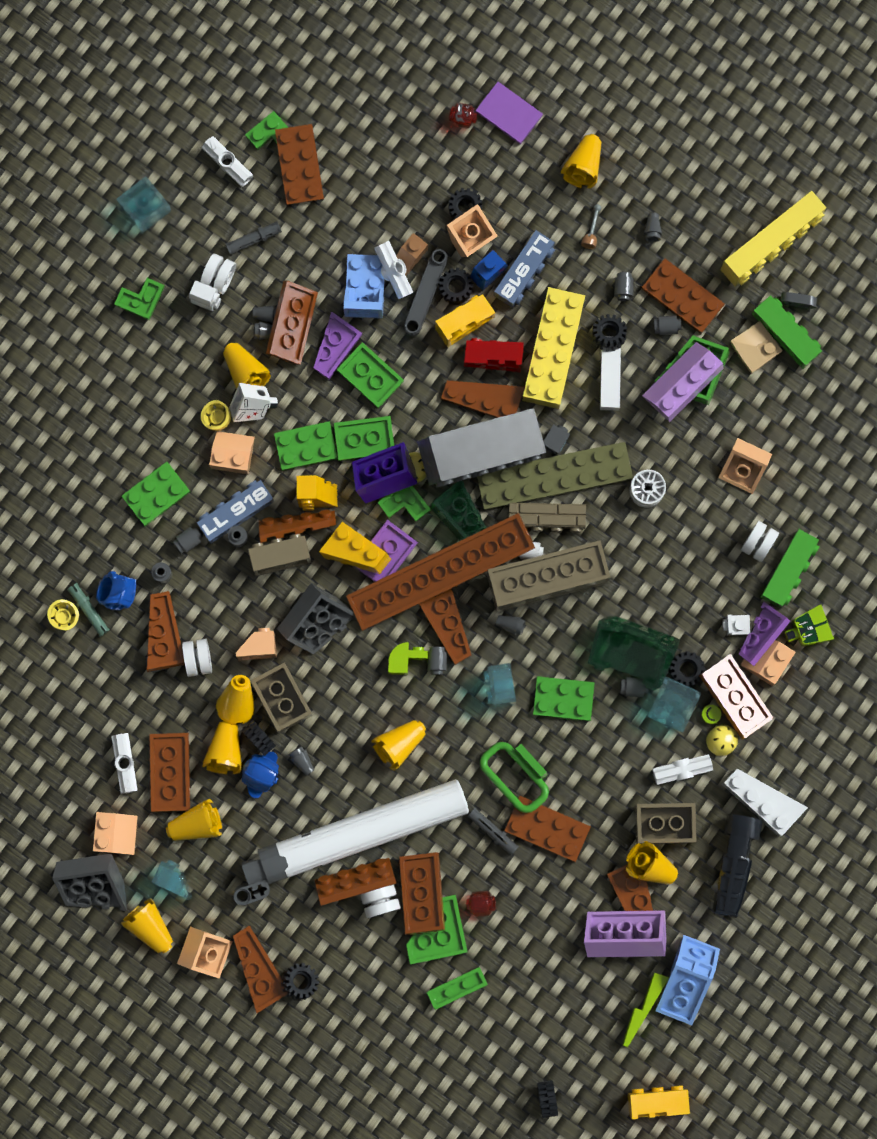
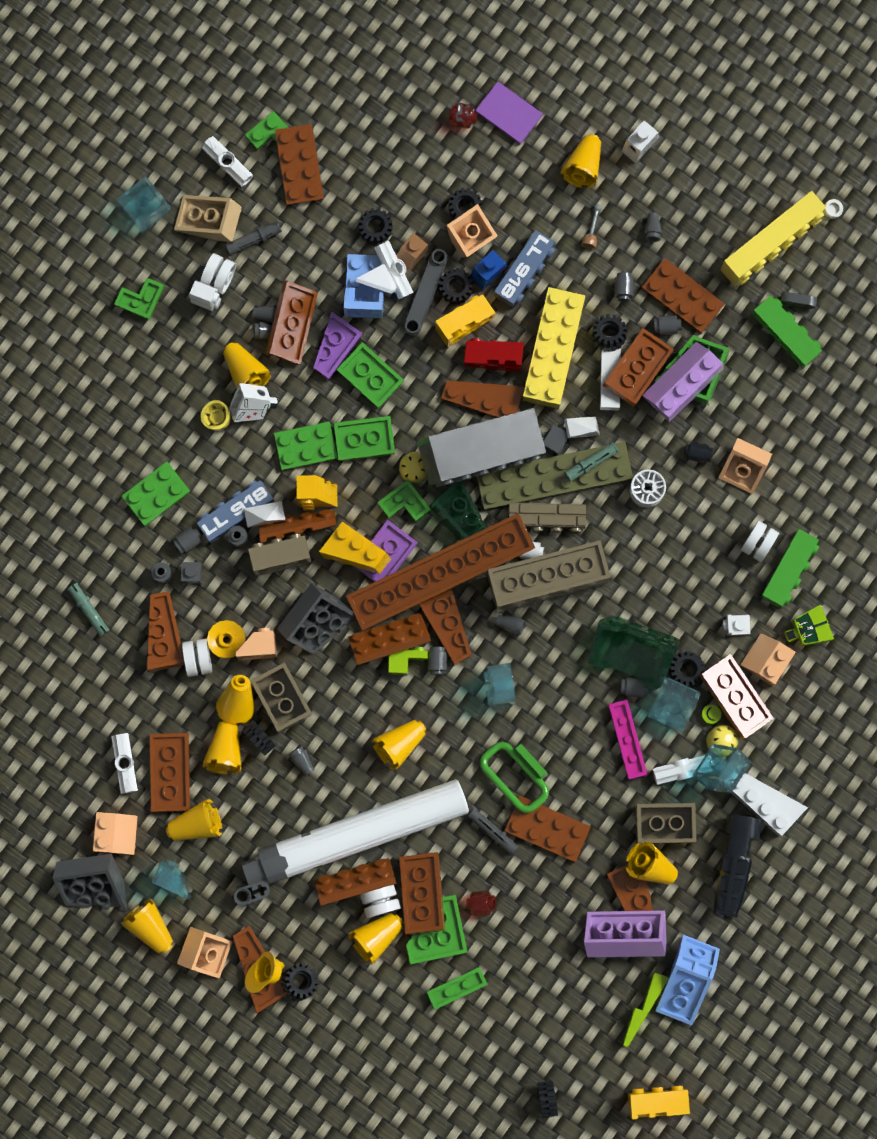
(63, 615): light yellow helmet -> none
(116, 591): blue piece -> none
(191, 572): none -> dark grey brick
(208, 217): none -> tan slope
(225, 629): none -> yellow dish
(231, 452): light nougat slope -> none
(260, 773): blue piece -> none
(263, 972): none -> yellow piece
(264, 514): none -> white slope
(375, 215): none -> black tyre
(376, 936): none -> yellow cone
(379, 279): none -> white slope
(384, 473): dark purple slope -> none
(389, 638): none -> dark orange plate
(563, 698): bright green plate -> none
(581, 427): none -> white slope
(585, 465): none -> sand green pin
(627, 739): none -> dark pink plate
(638, 367): none -> dark orange plate
(641, 140): none -> white torso
(698, 452): none -> black brick
(722, 768): none -> clear light blue brick
(755, 347): tan plate -> none
(766, 630): medium lavender wing -> none
(833, 209): none -> white tile

